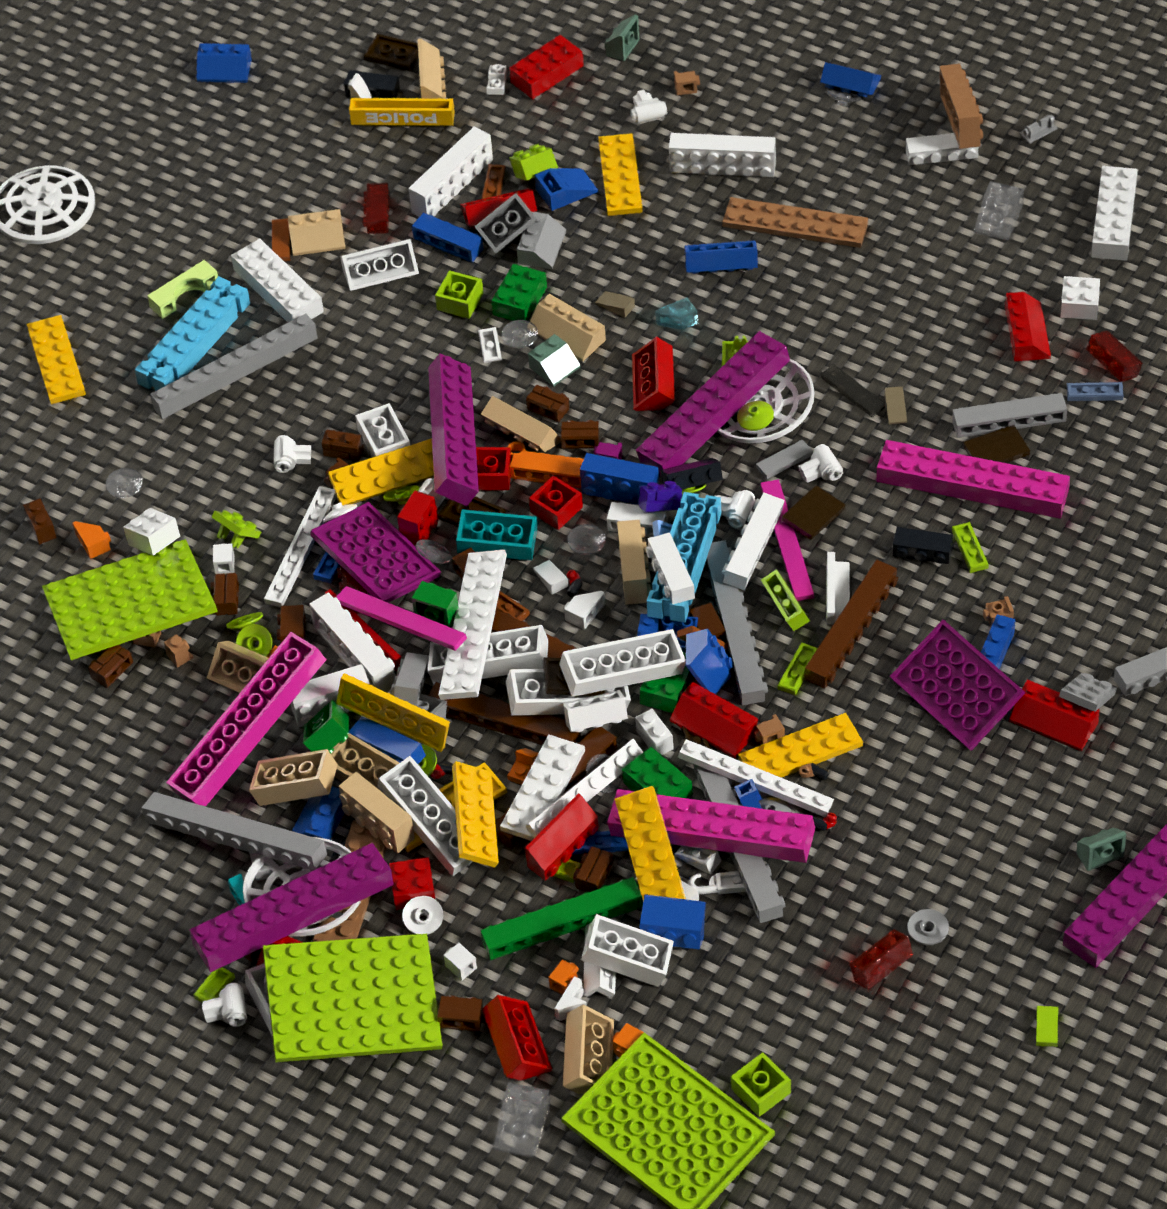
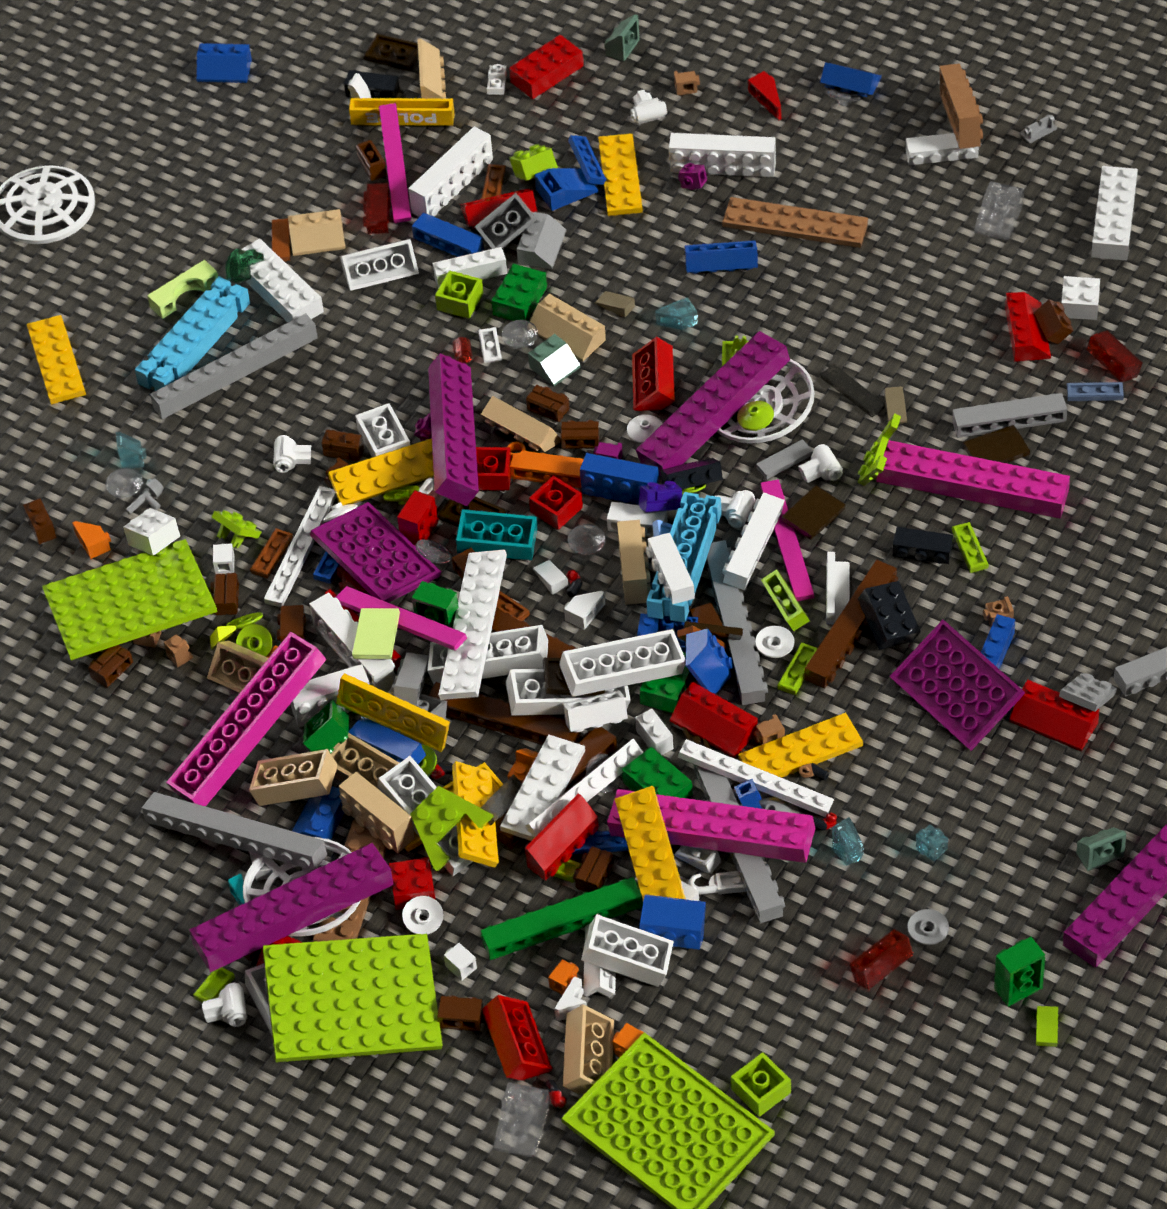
(130, 451): none -> clear light blue slope
(154, 488): none -> light grey piece
(221, 634): none -> neon yellow slope
(239, 264): none -> clear green brick
(271, 553): none -> dark orange tile
(371, 160): none -> reddish brown brick
(376, 633): none -> yellowish green tile
(395, 163): none -> dark pink tile
(423, 428): none -> magenta brick
(438, 815): none -> lime wing
(462, 350): none -> clear red brick
(478, 265): none -> white brick
(502, 798): none -> clear smoke tile
(555, 1094): none -> red arm
(587, 159): none -> blue plate
(642, 427): none -> white dish
(692, 176): none -> magenta brick
(717, 630): none -> dark brown tile
(764, 90): none -> red slope
(774, 636): none -> white dish
(847, 842): none -> clear light blue slope
(874, 458): none -> lime wing
(889, 615): none -> black brick
(931, 842): none -> clear light blue brick
(1019, 971): none -> green brick
(1053, 321): none -> reddish brown brick

